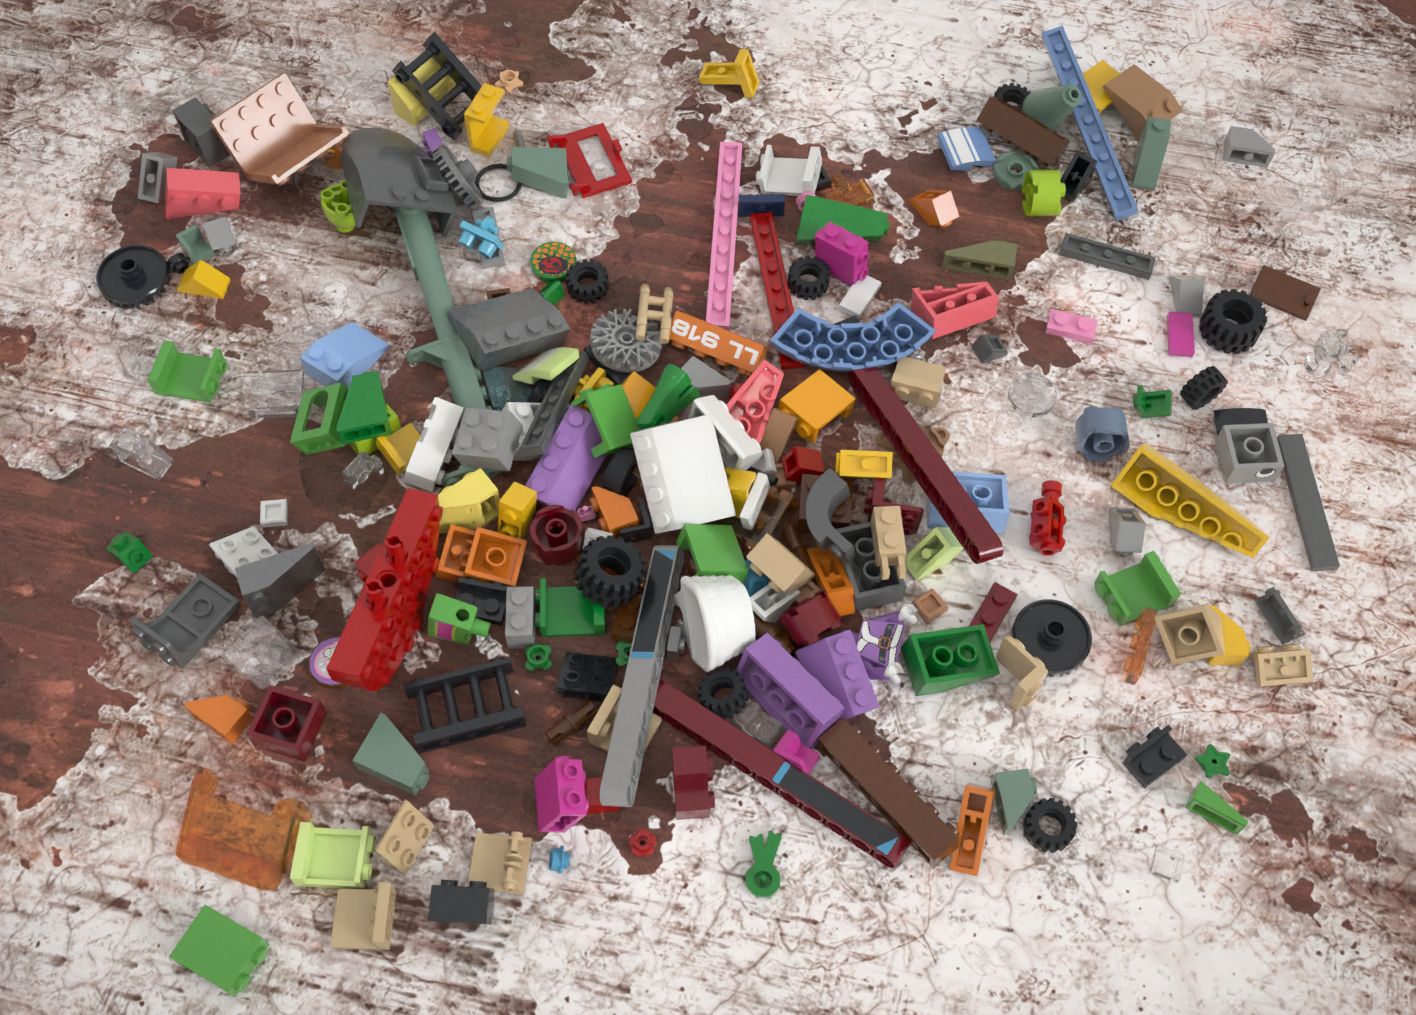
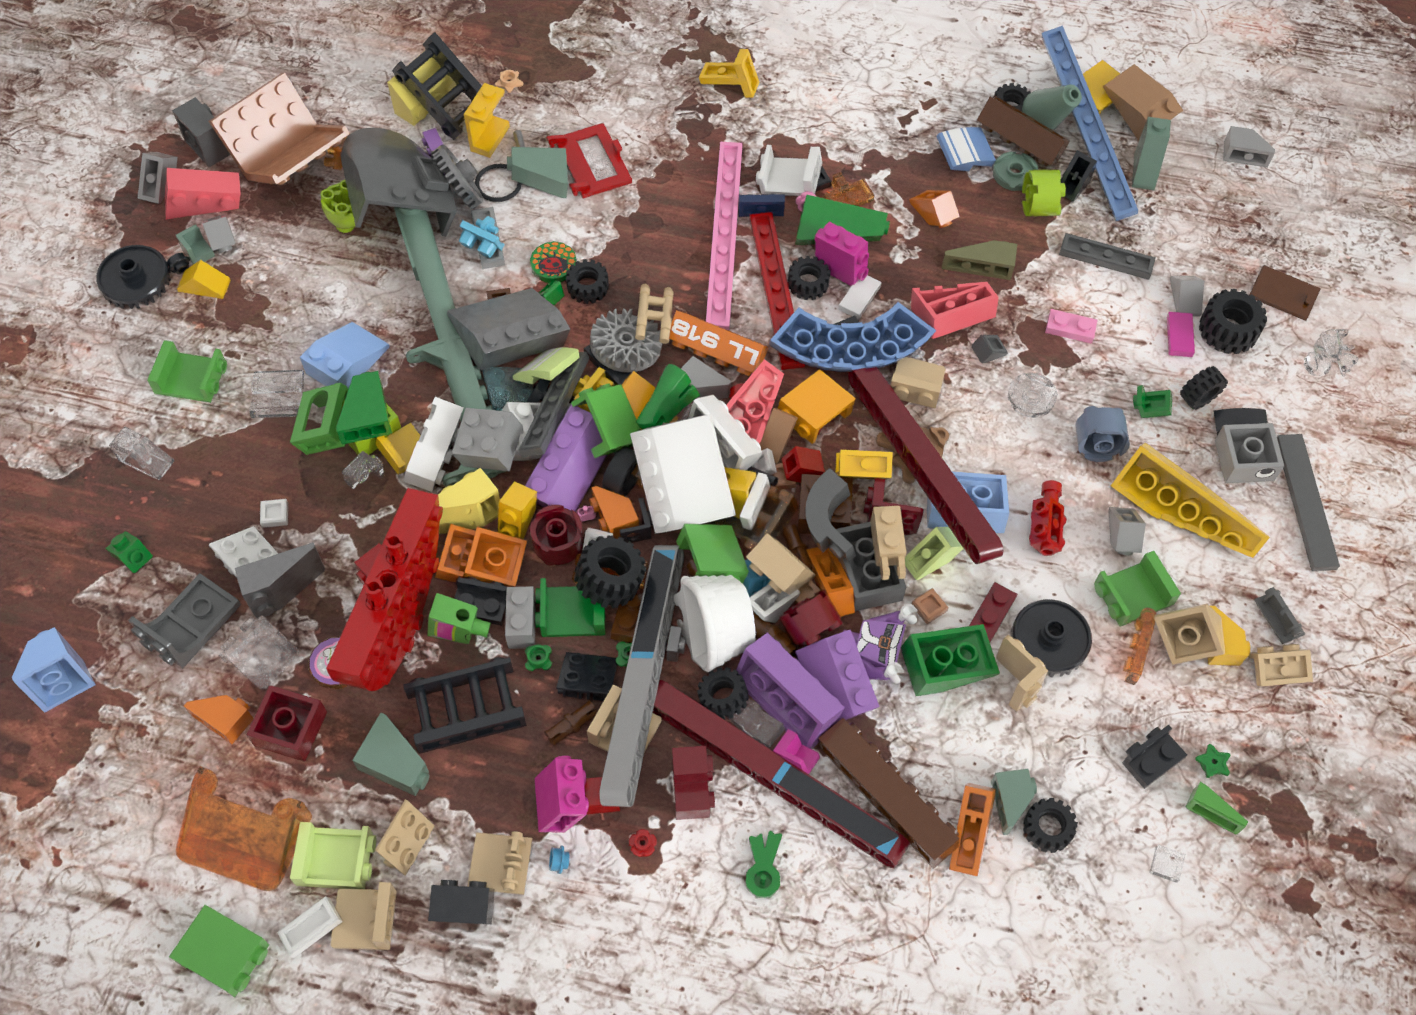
(51, 671): none -> light blue slope
(309, 927): none -> white tile

